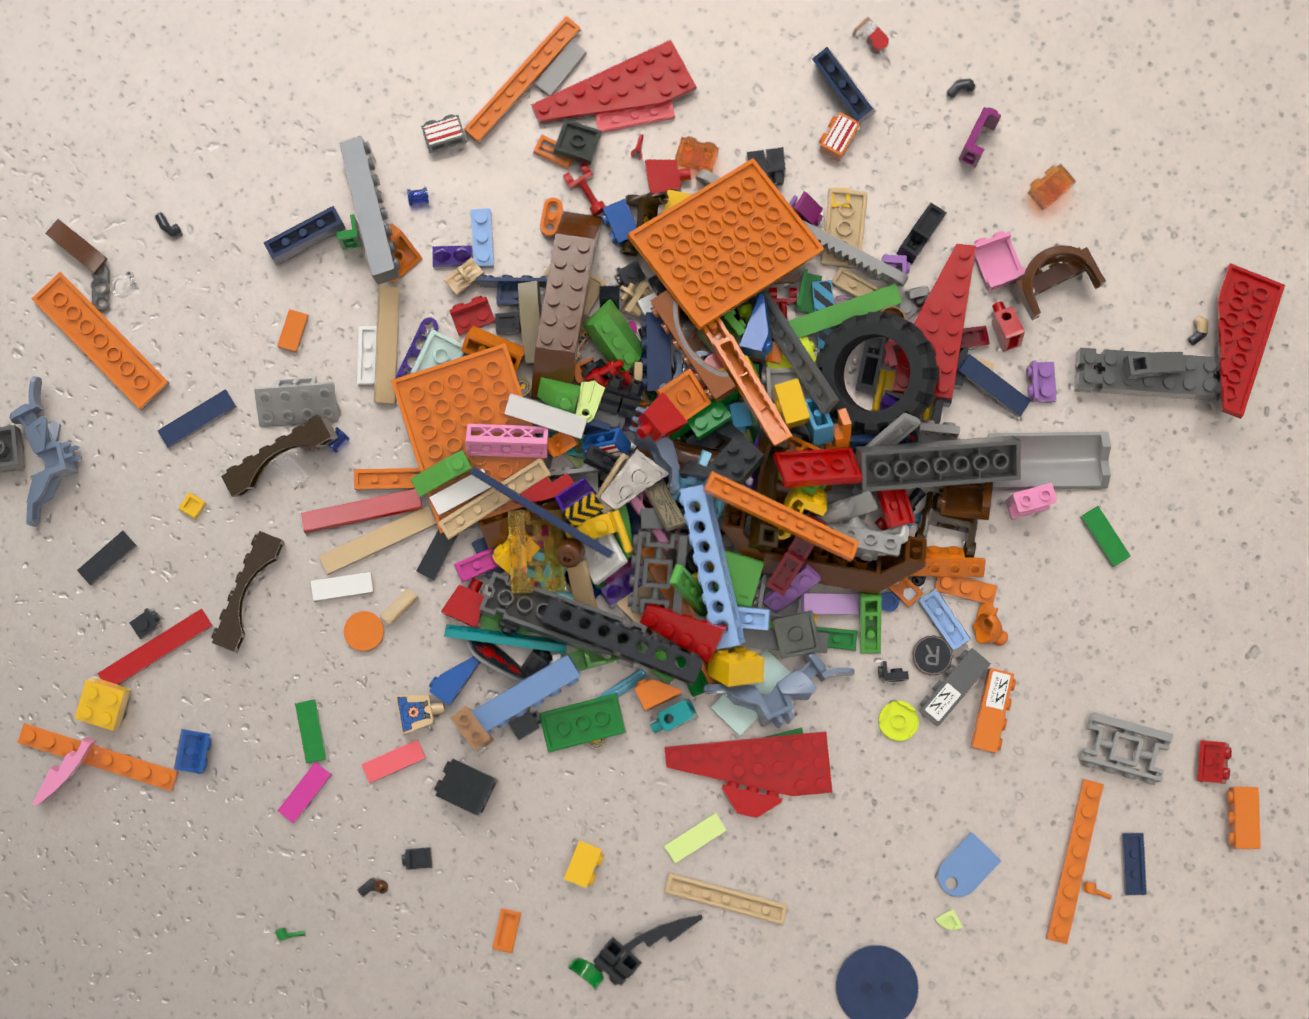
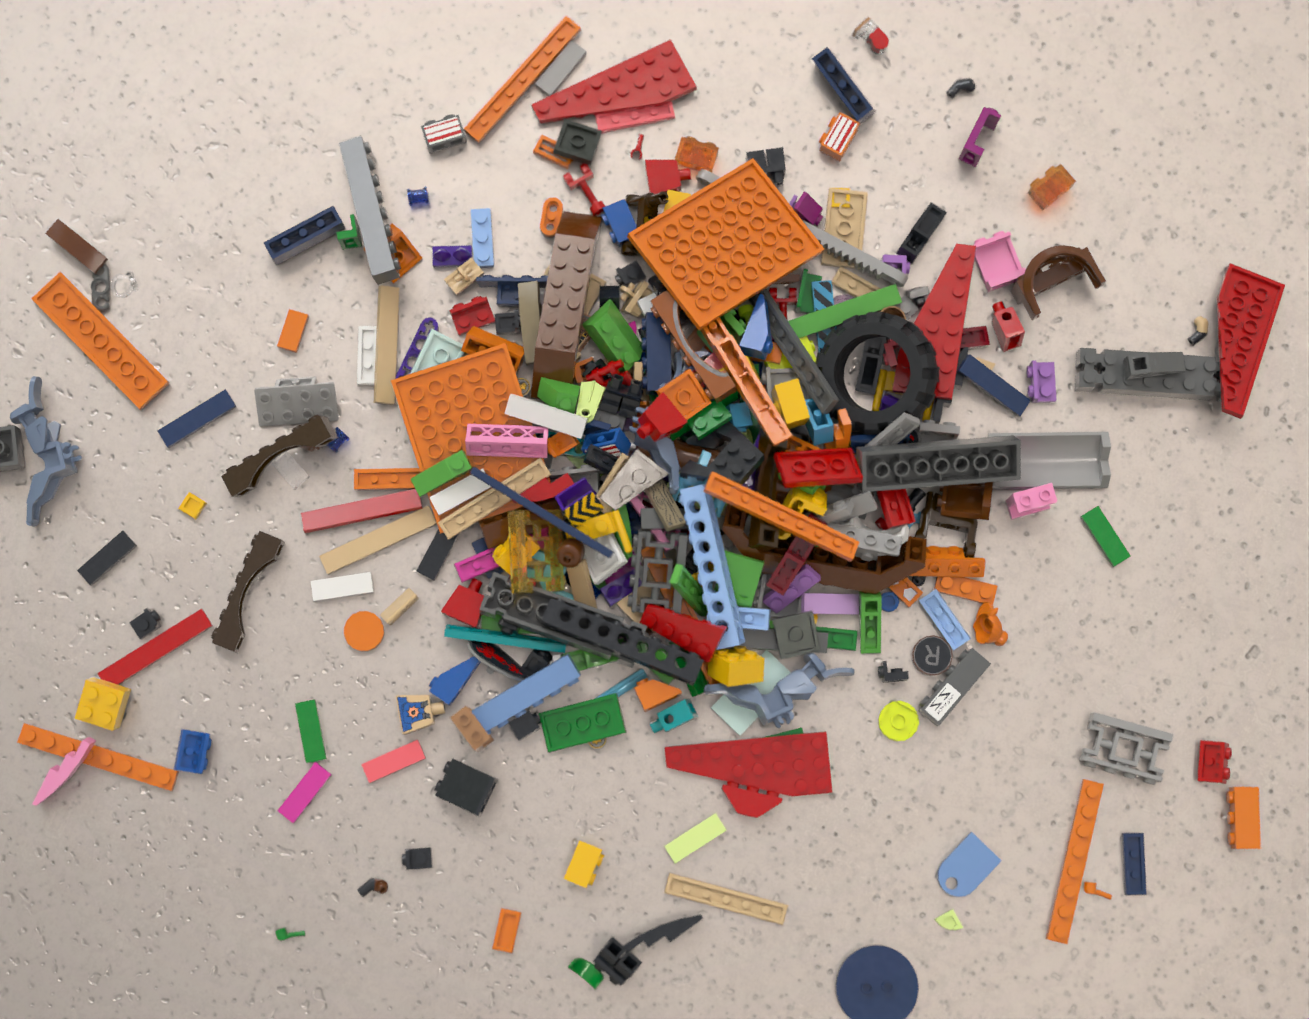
(165, 226): black arm -> none
(992, 711): orange brick -> none

